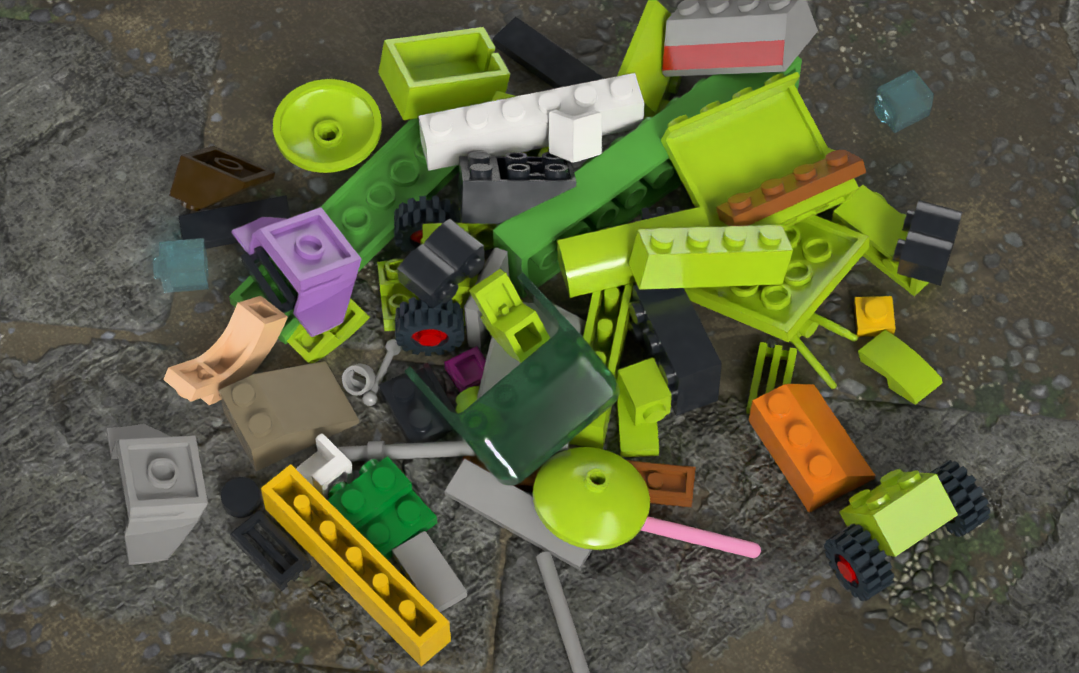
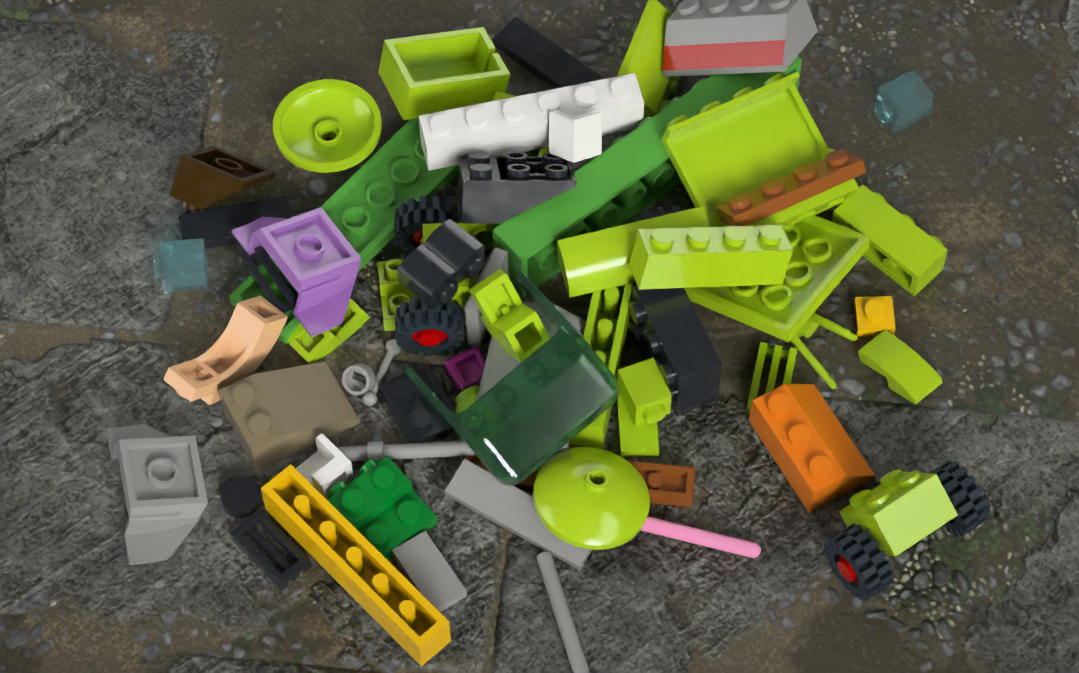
(928, 242): black brick -> none

